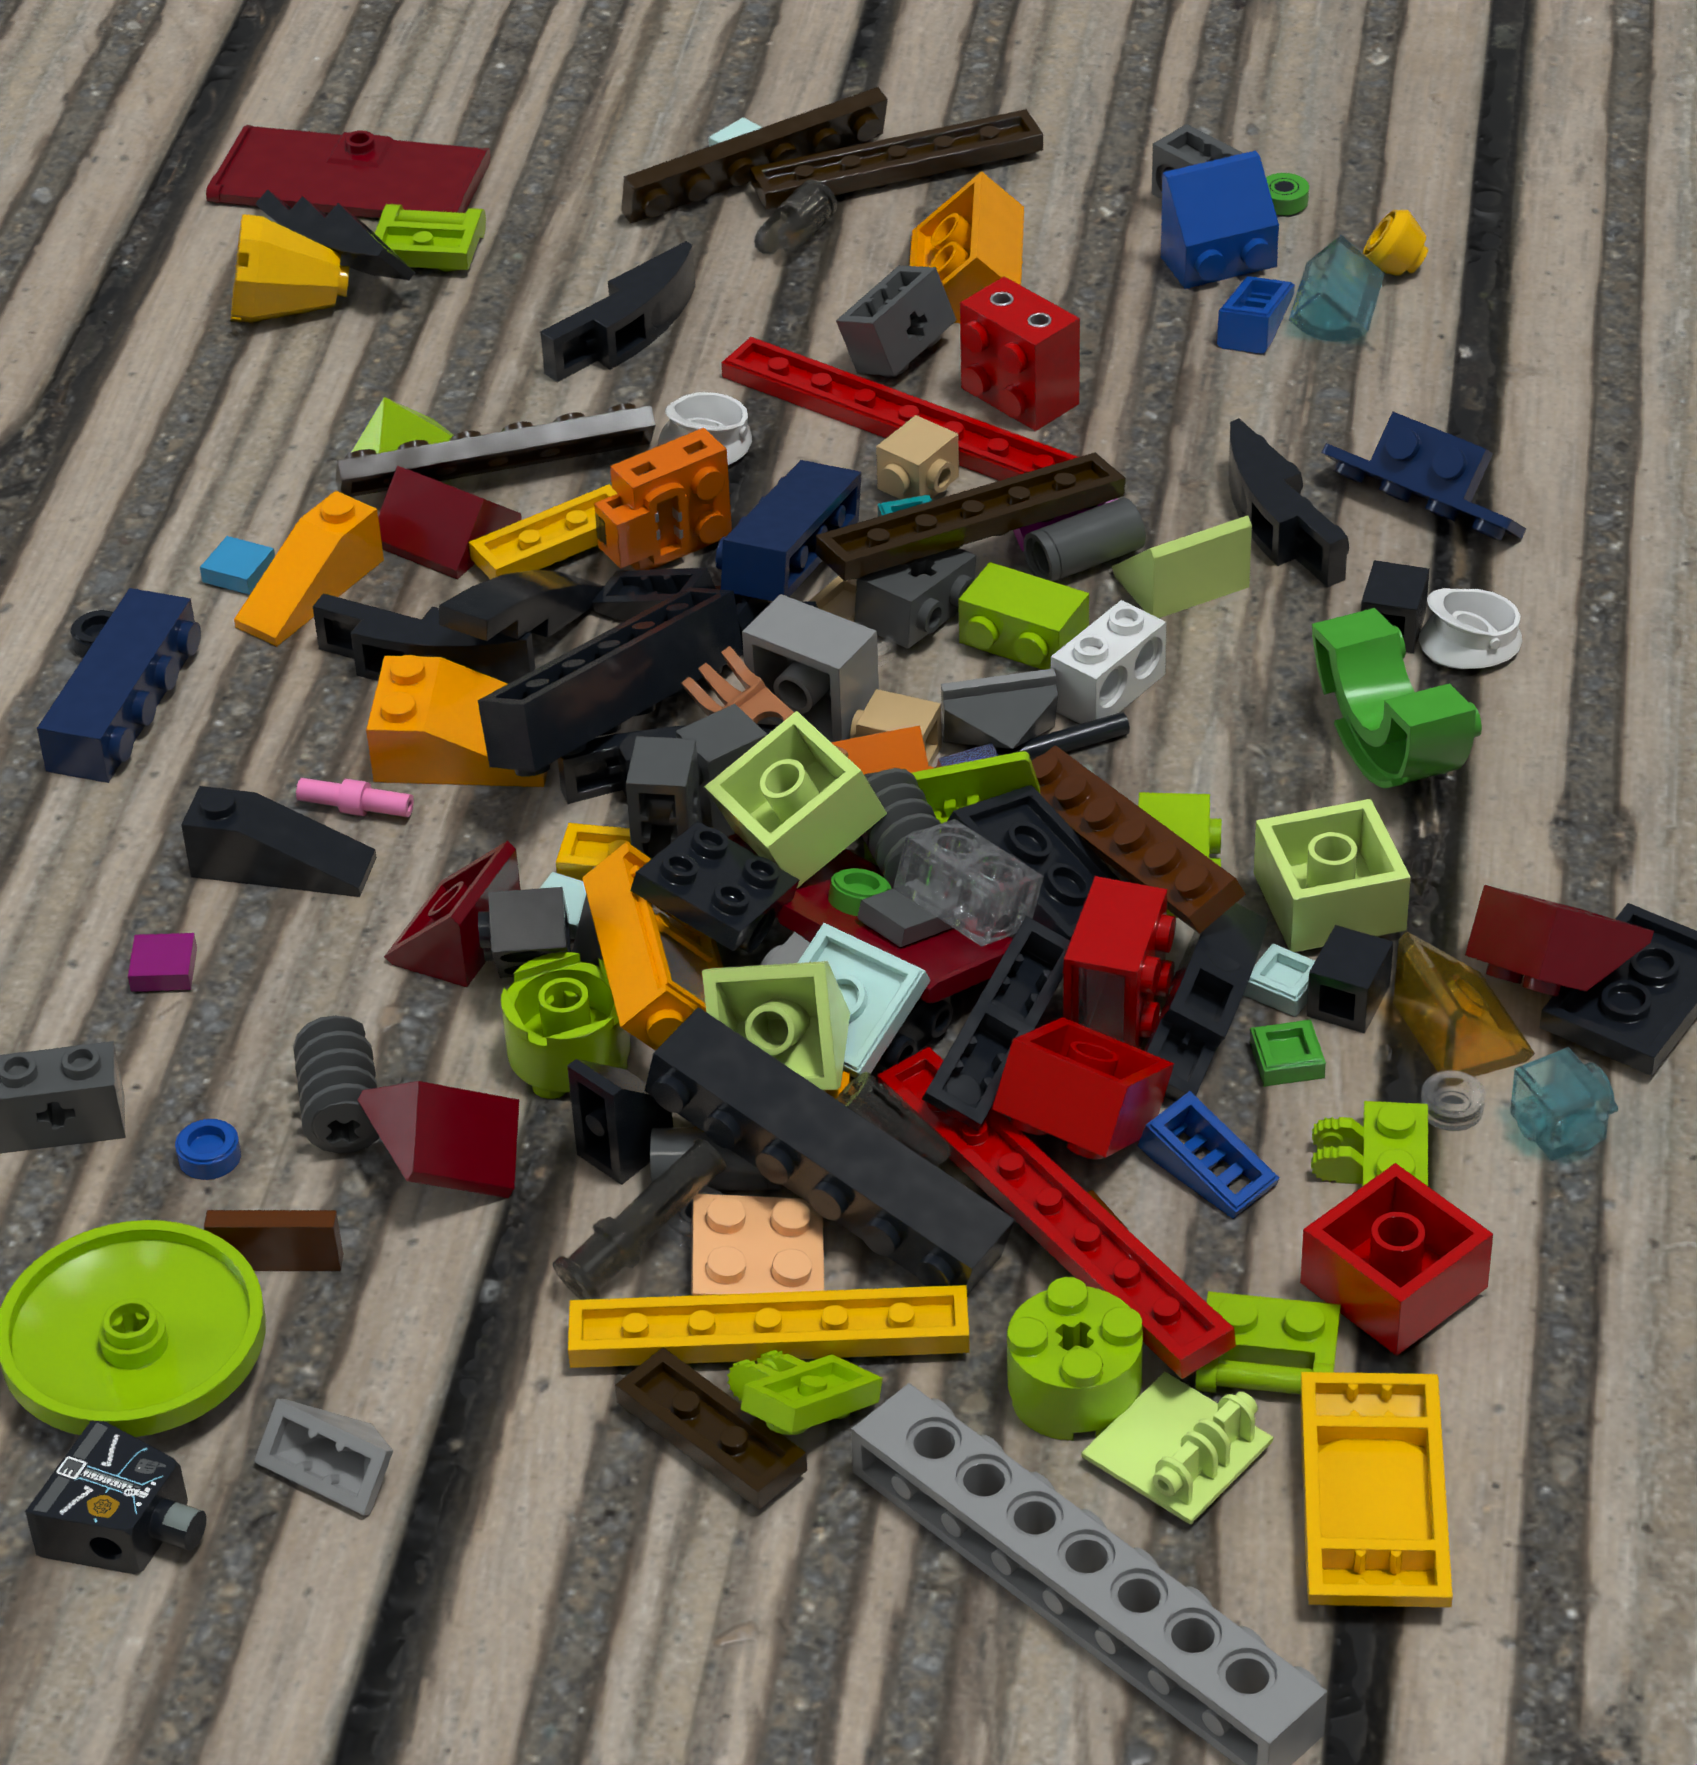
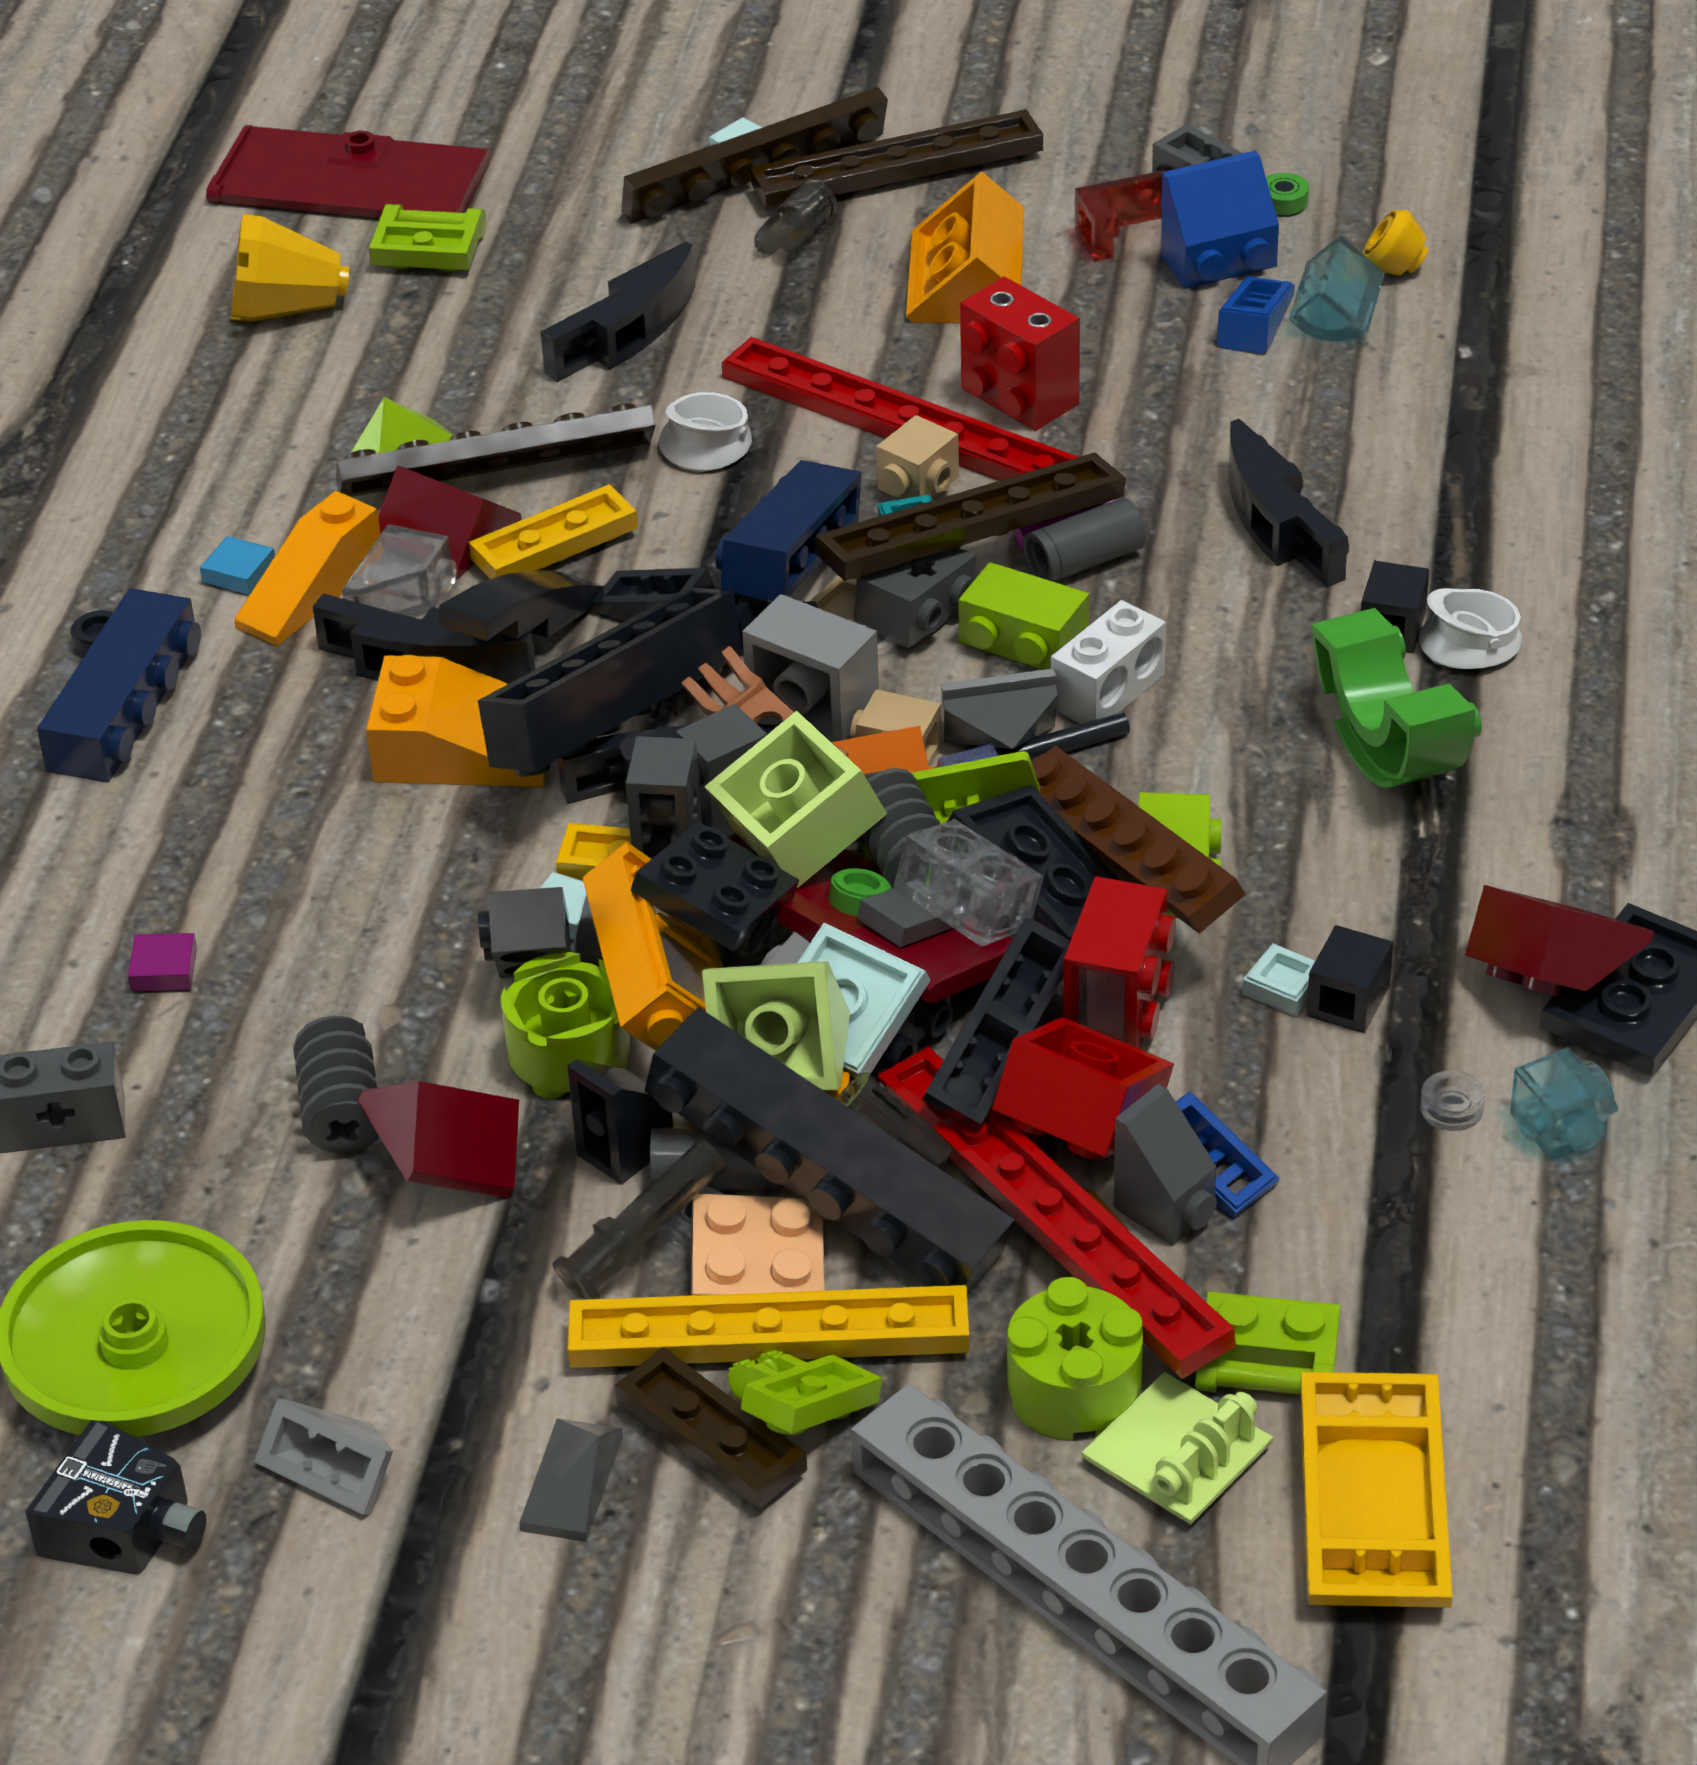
(208, 1149): blue tile -> none
(266, 844): black slope -> none
(281, 1238): reddish brown tile -> none
(340, 232): black slope -> none
(354, 797): bright pink bar -> none
(403, 572): none -> clear slope
(445, 930): dark red slope -> none
(571, 1480): none -> dark grey slope
(666, 503): orange piece -> none
(896, 321): dark grey brick -> none
(1114, 204): none -> clear red bracket
(1162, 1168): none -> dark grey slope
(1189, 569): yellowish green slope -> none
(1206, 996): black slope -> none
(1287, 1053): bright green tile -> none
(1329, 872): yellowish green brick -> none
(1359, 1153): lime hinge -> none
(1396, 1258): red brick -> none
(1431, 466): dark blue bracket -> none
(1454, 1012): clear yellow slope -> none

